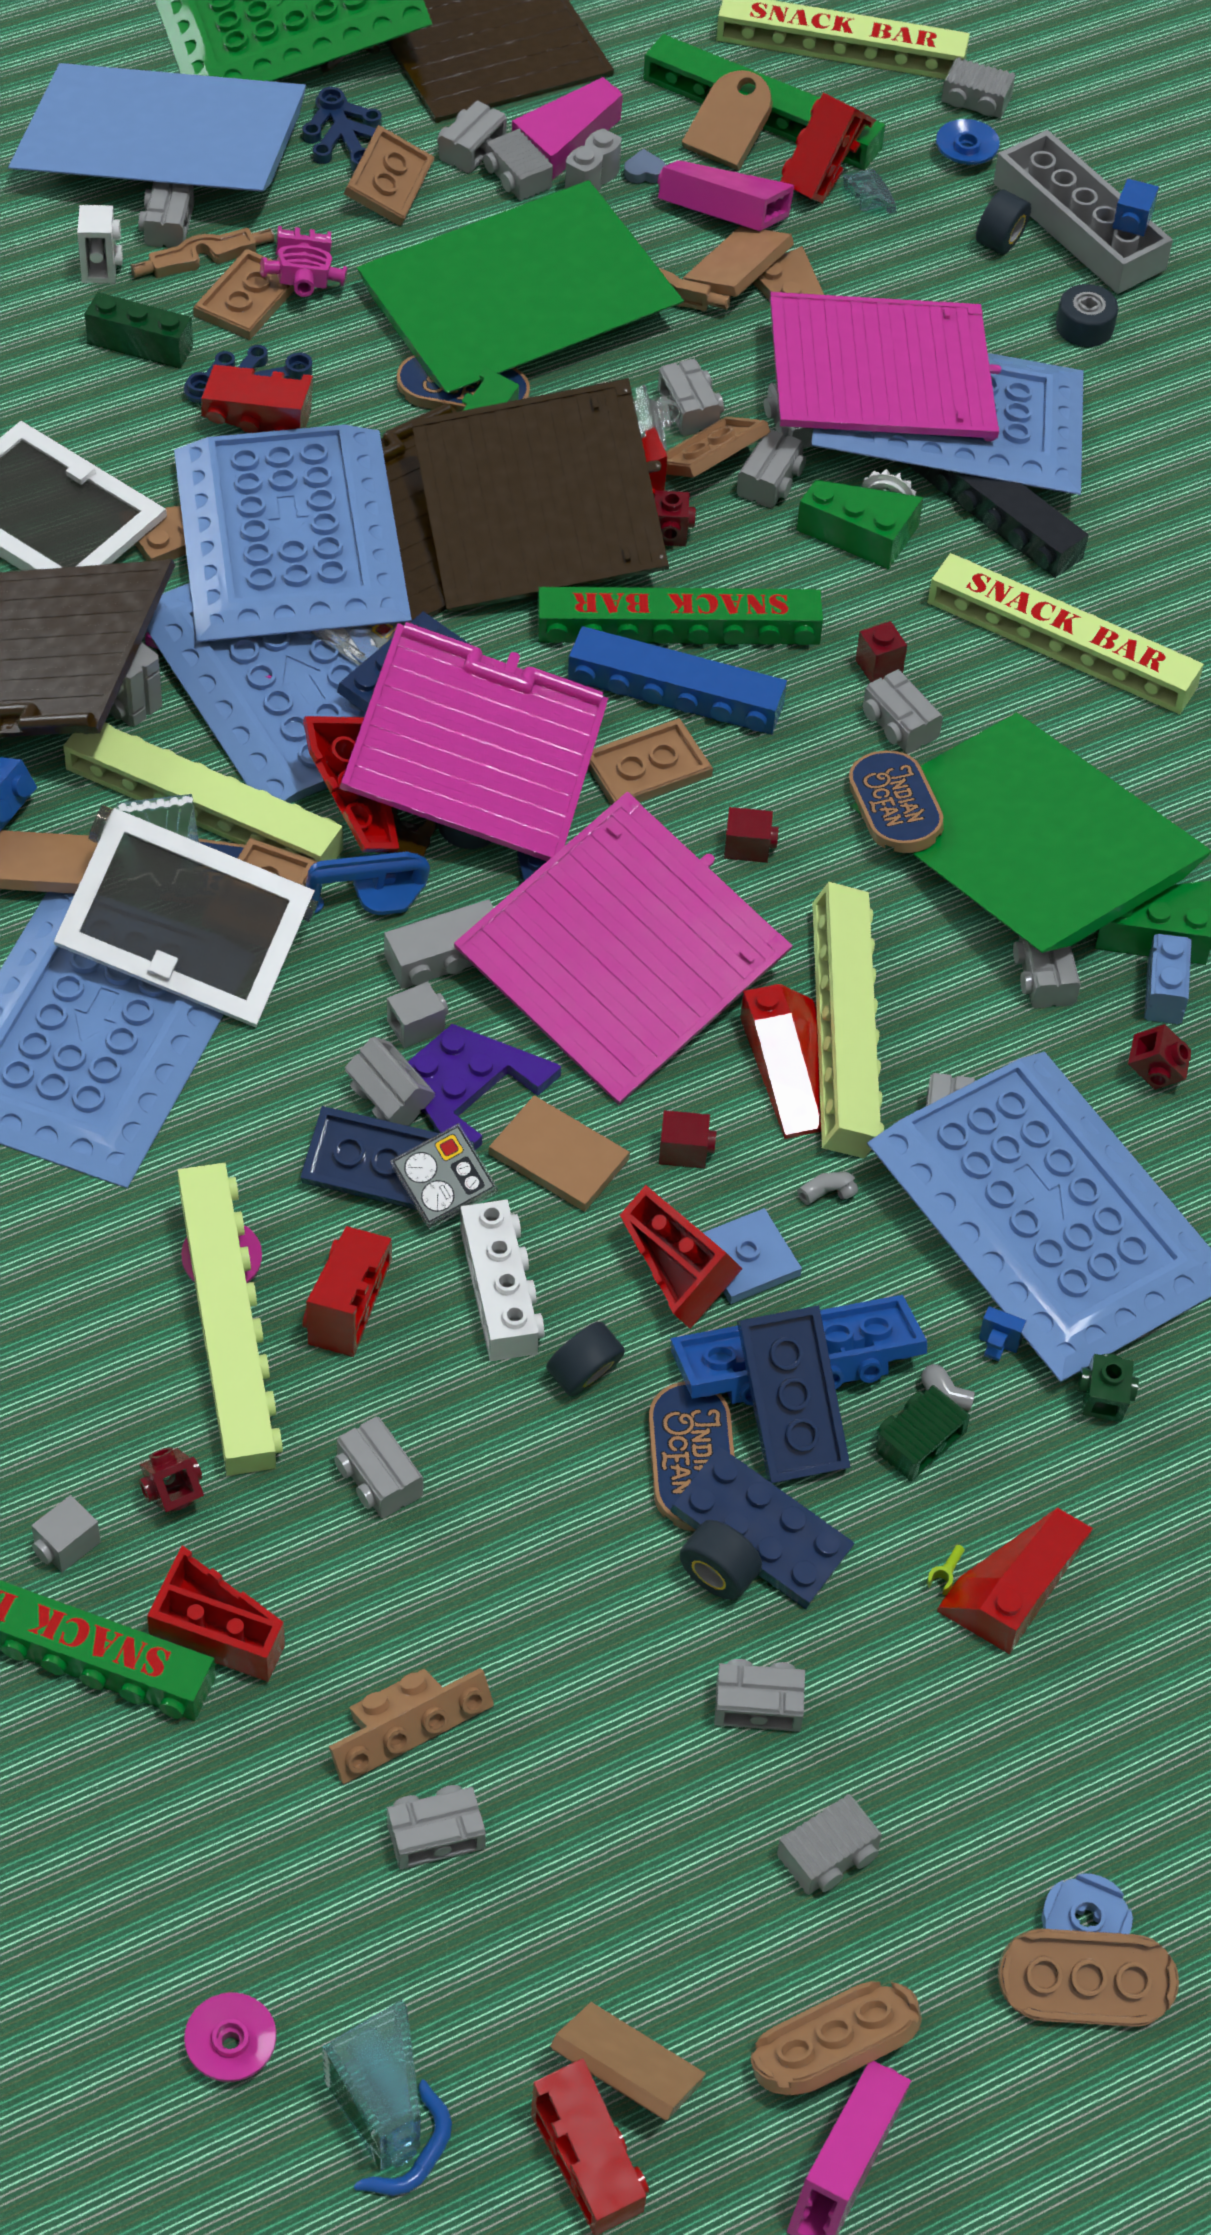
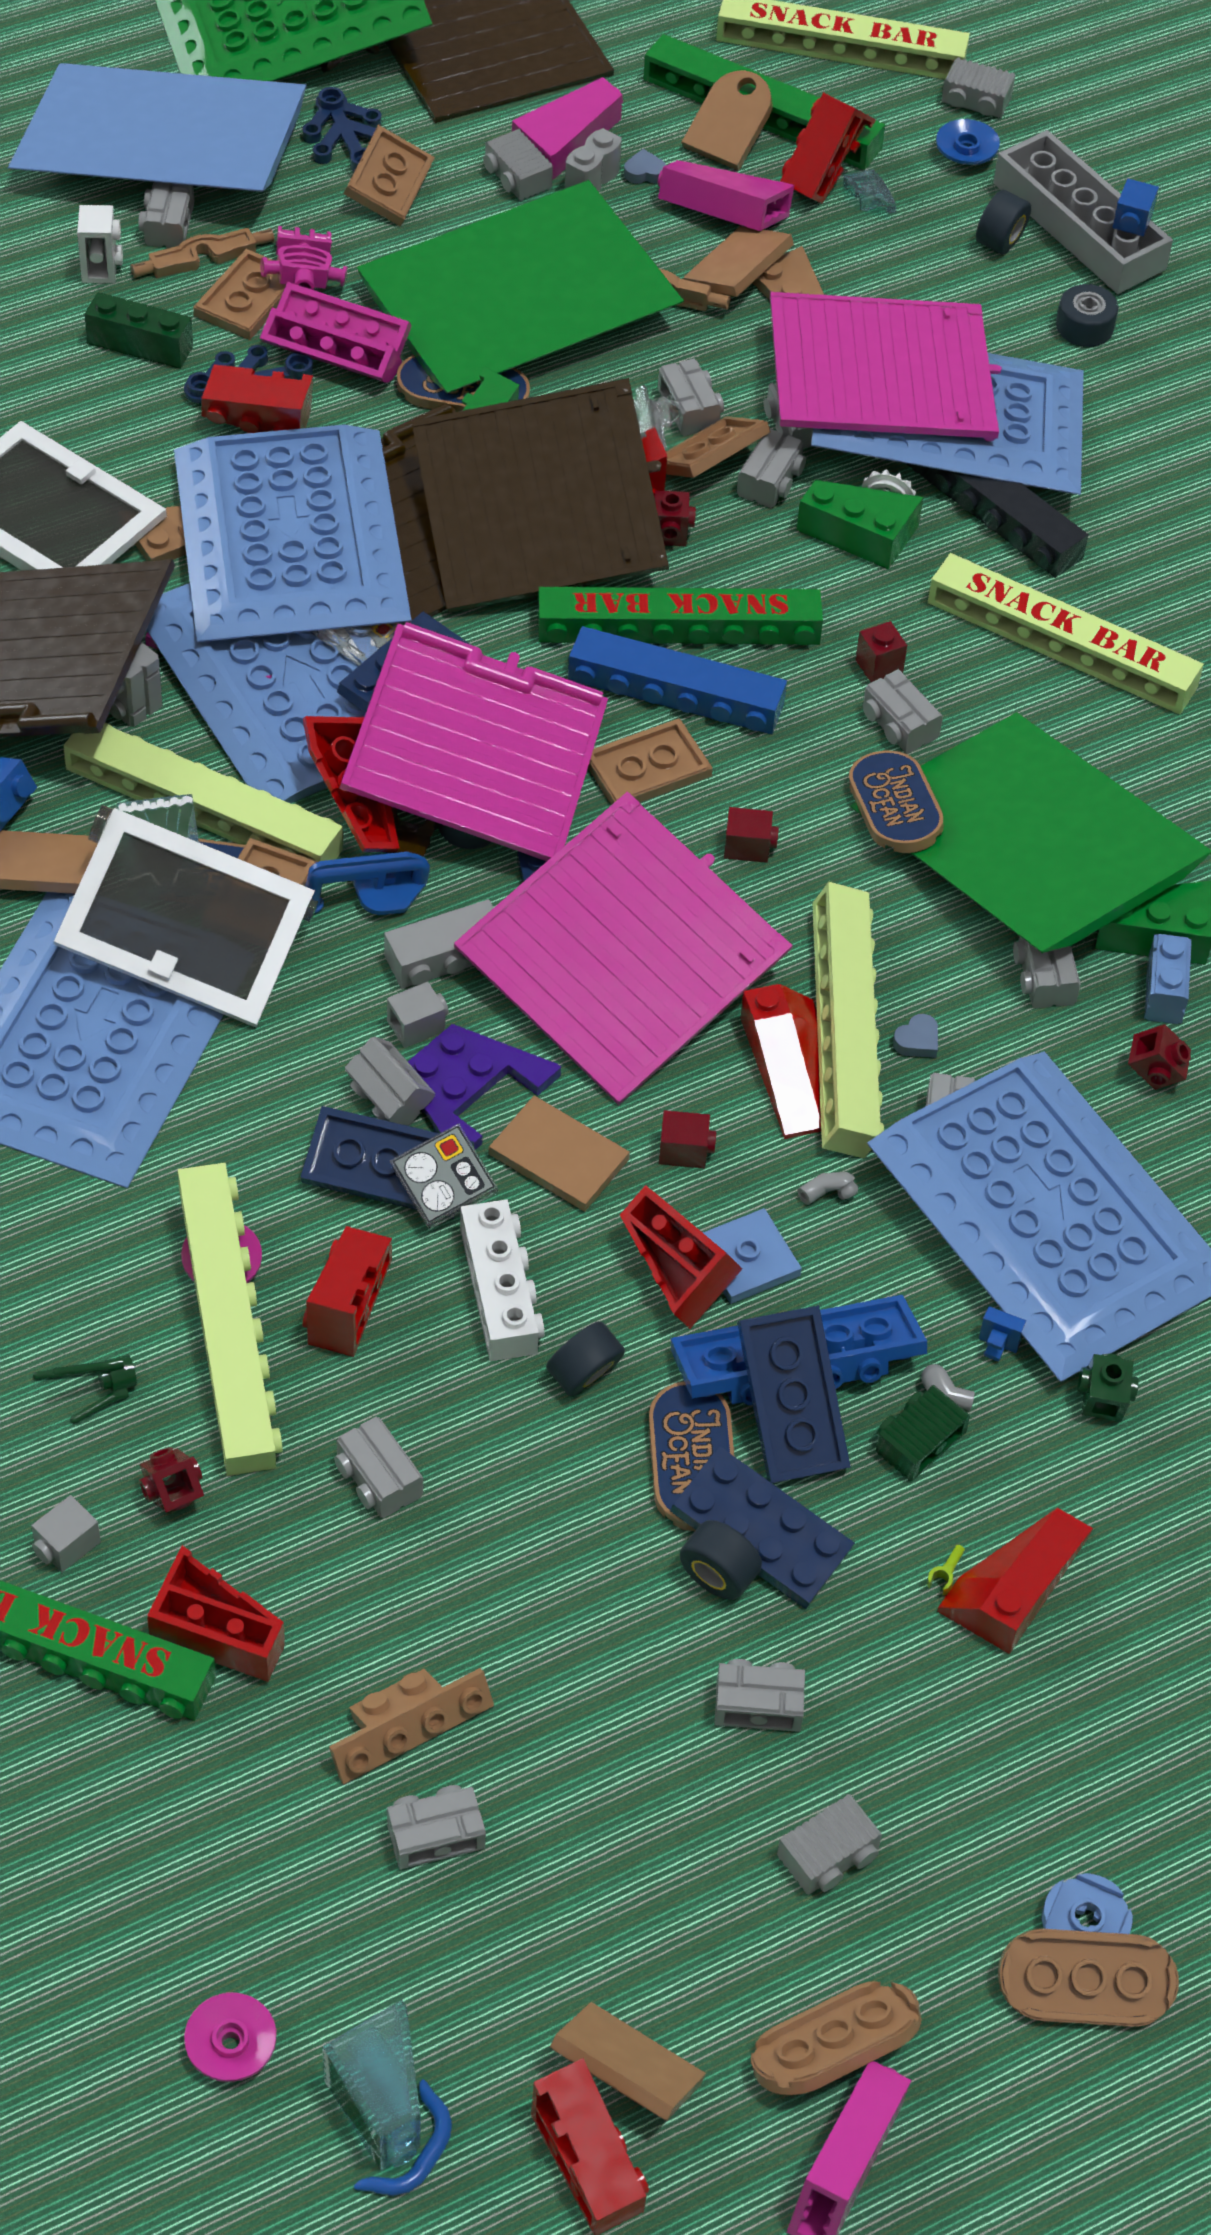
(113, 1374): none -> dark green plant
(337, 332): none -> dark pink brick
(466, 138): light grey brick -> none
(918, 1037): none -> sand blue tile

